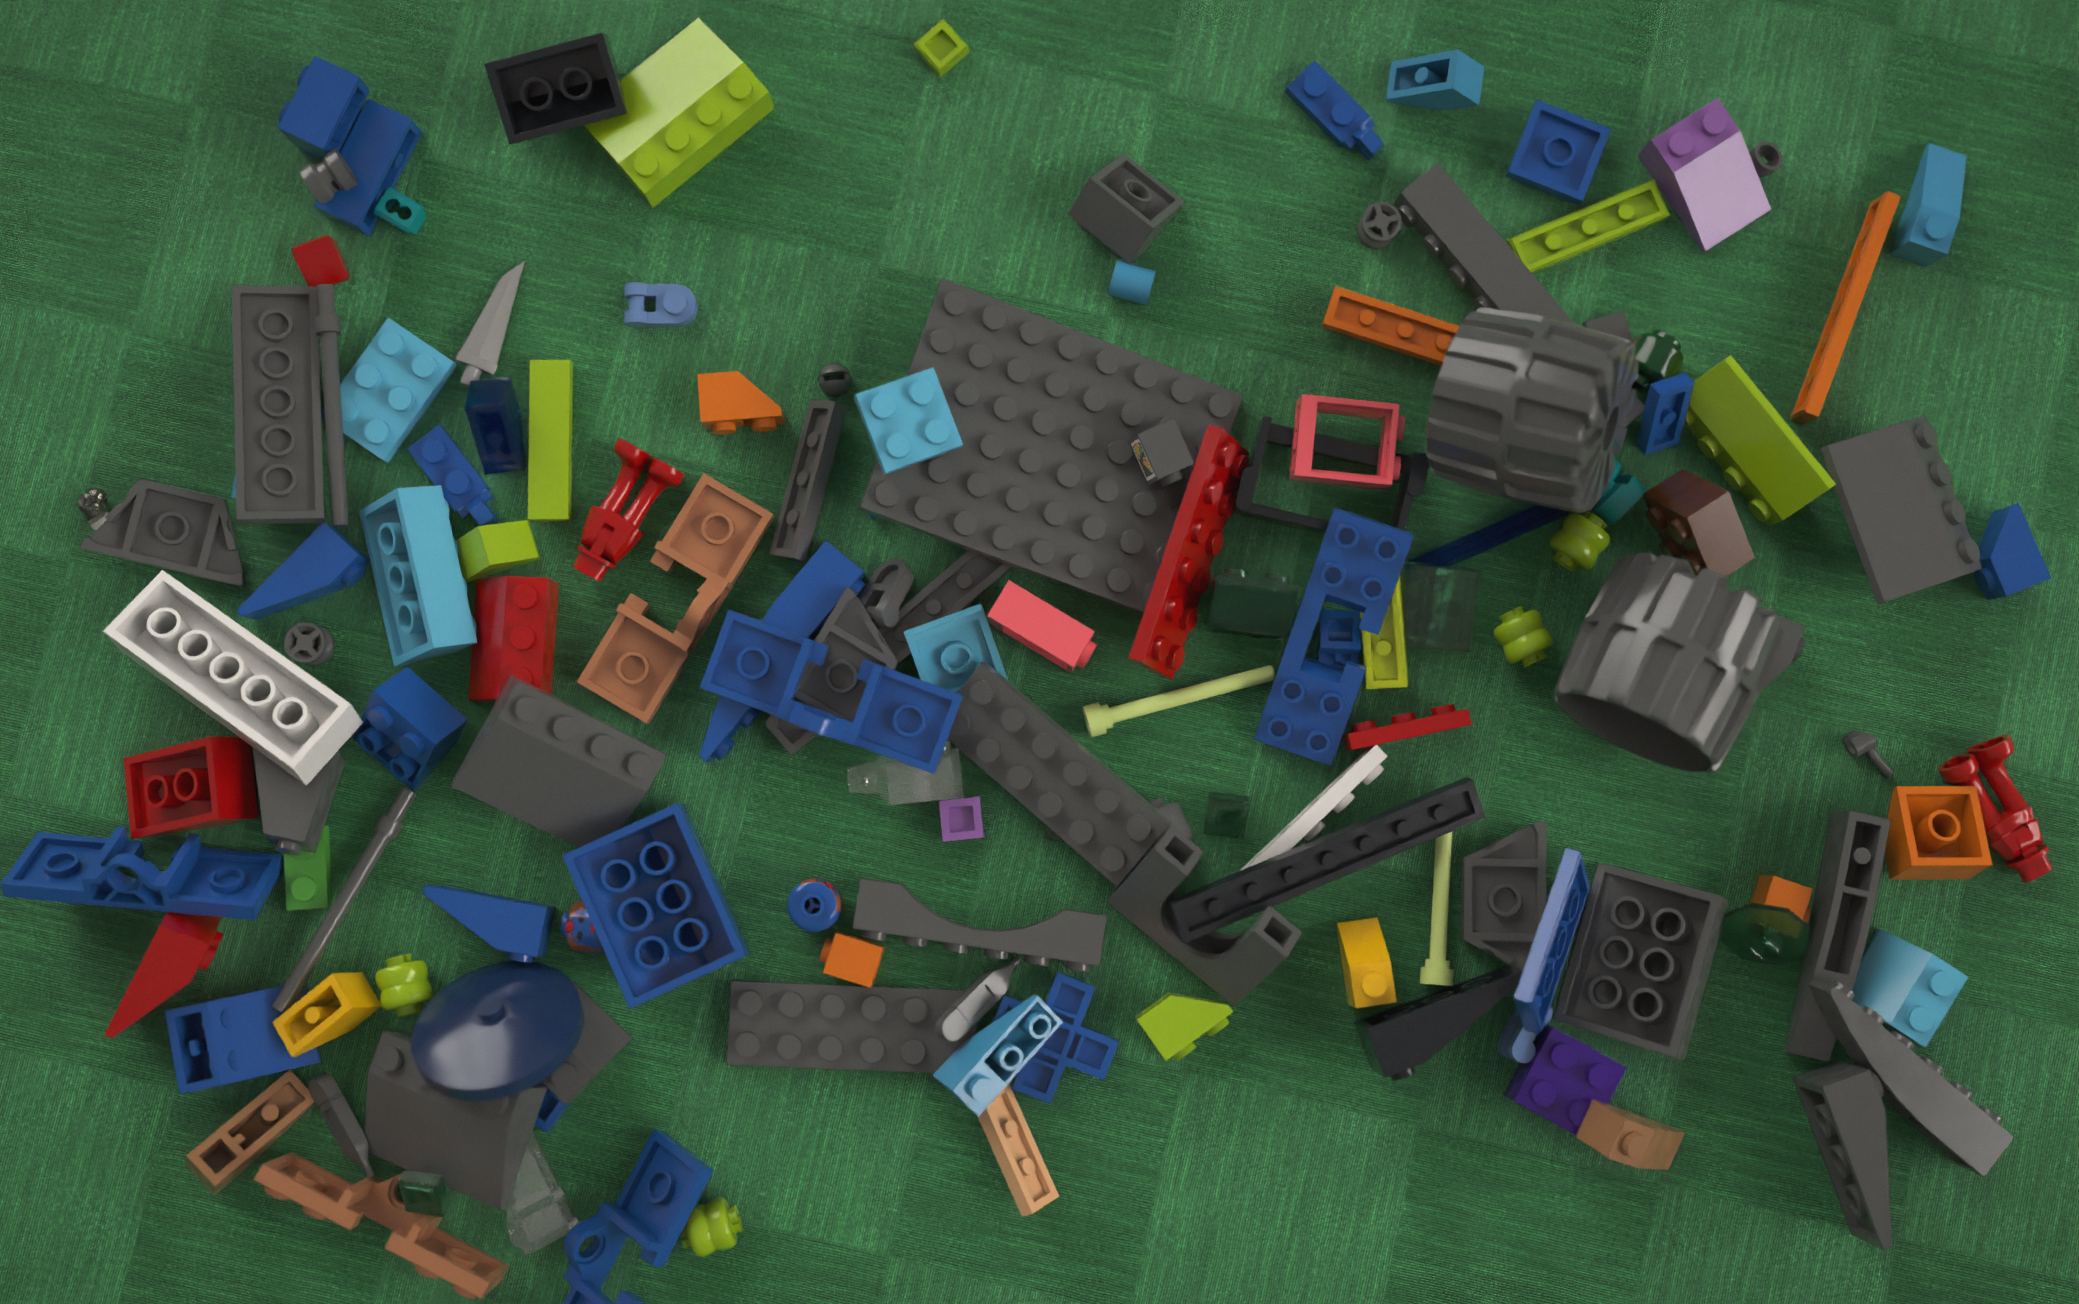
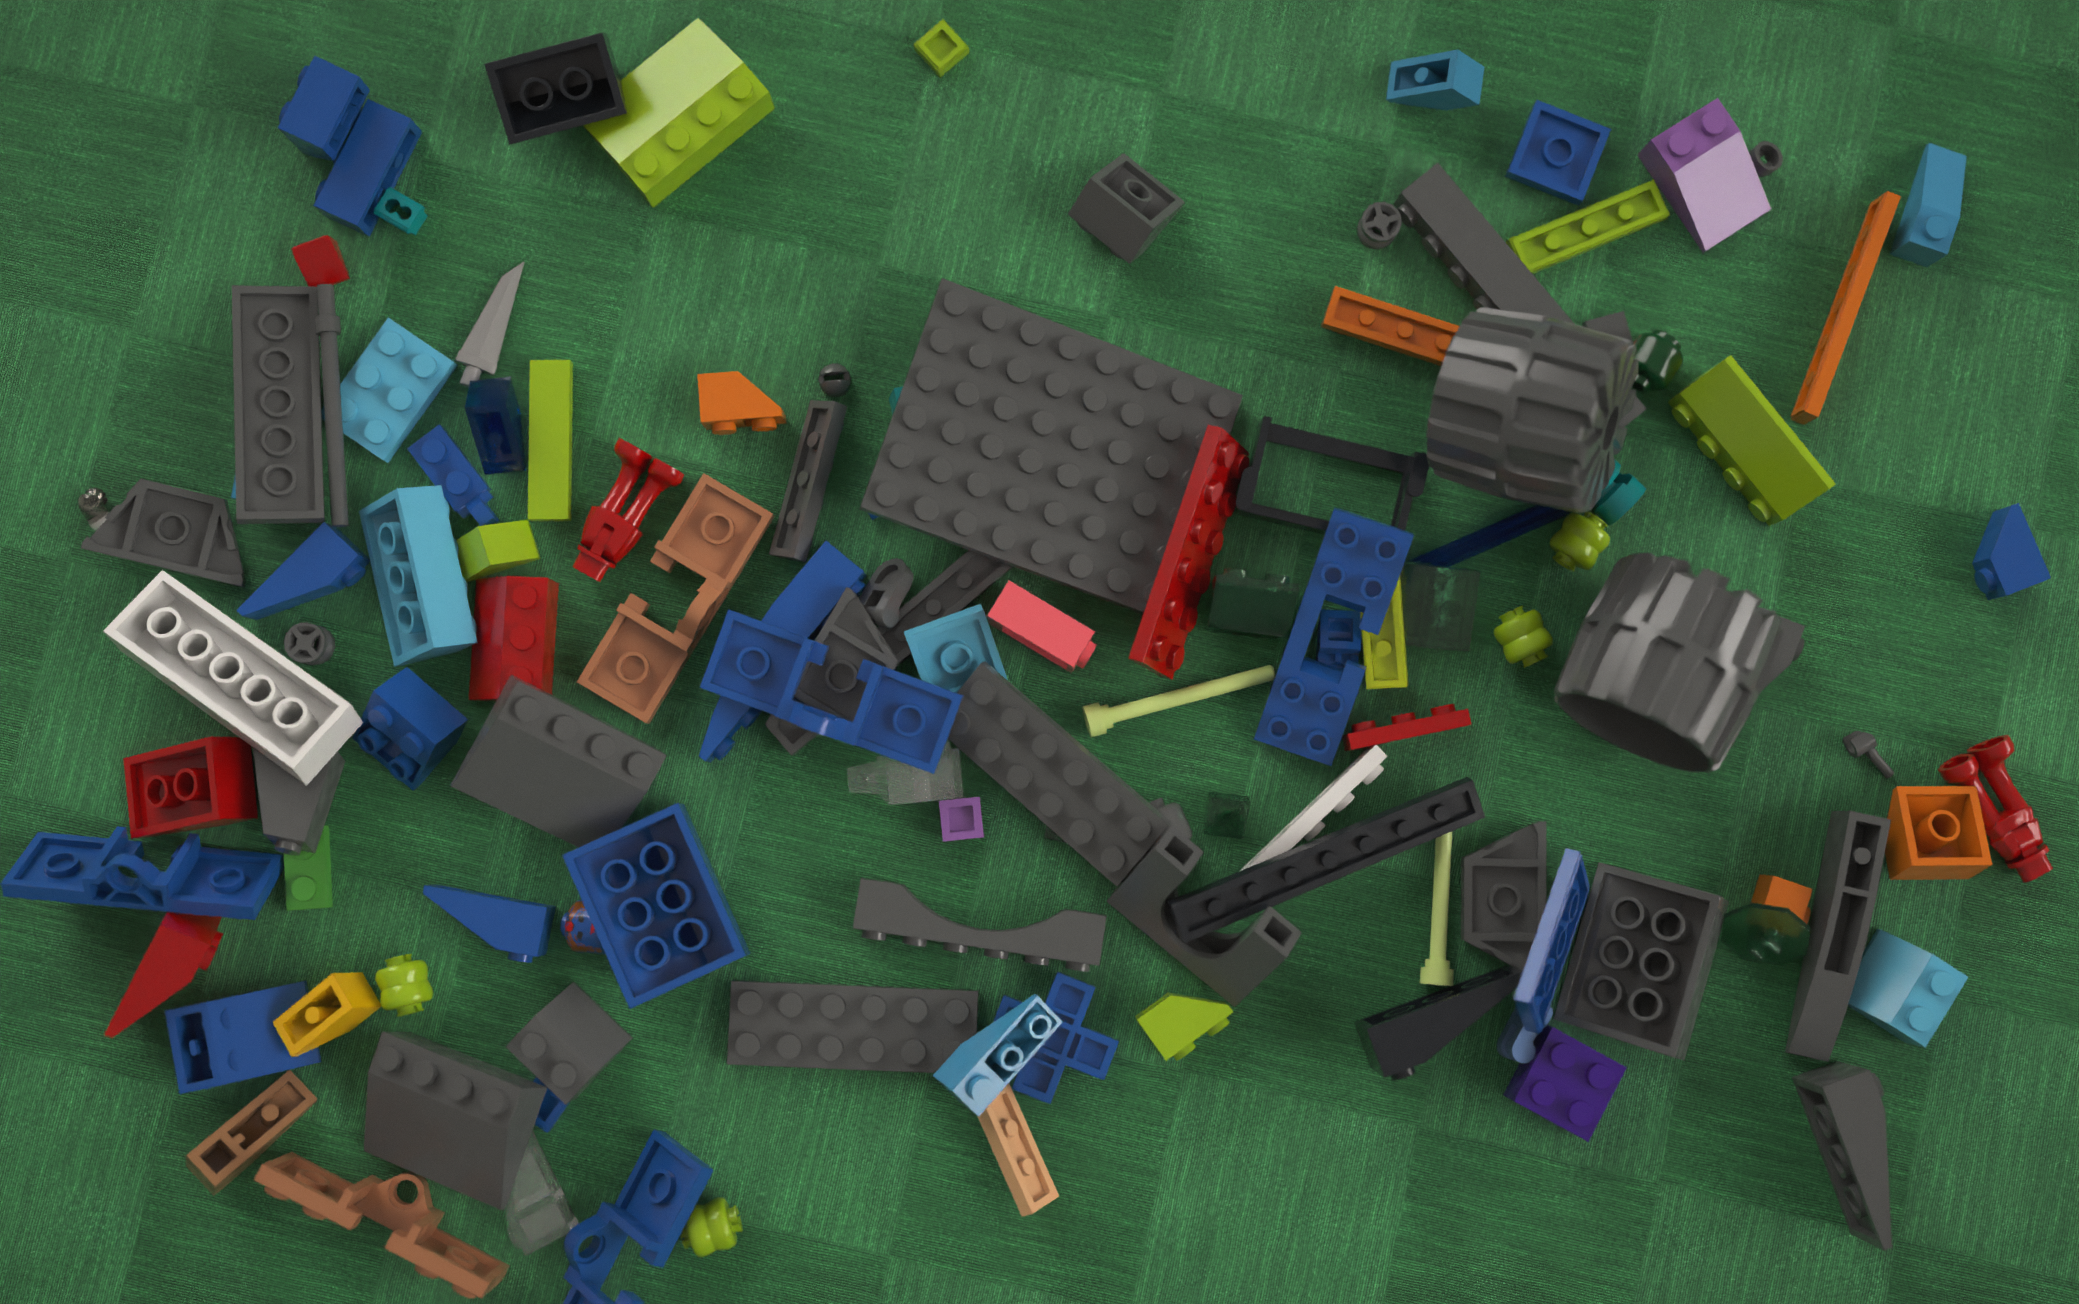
(328, 176): dark grey wheel -> none
(341, 1120): dark grey piece -> none
(386, 827): dark grey bar -> none
(424, 1193): clear green tile -> none
(497, 1030): dark blue dish -> none
(674, 305): medium blue plate -> none
(830, 904): blue head -> none
(852, 958): orange brick -> none
(908, 421): medium azure plate -> none
(975, 1002): piece -> none
(1131, 282): dark azure gear -> none
(1162, 453): dark grey brick -> none
(1304, 432): coral window -> none
(1334, 111): blue hinge -> none
(1365, 963): yellow slope -> none
(1629, 1137): medium nougat slope -> none
(1664, 413): blue plate -> none
(1698, 523): reddish brown brick -> none
(1901, 508): dark grey slope -> none
(1914, 1083): dark grey slope -> none

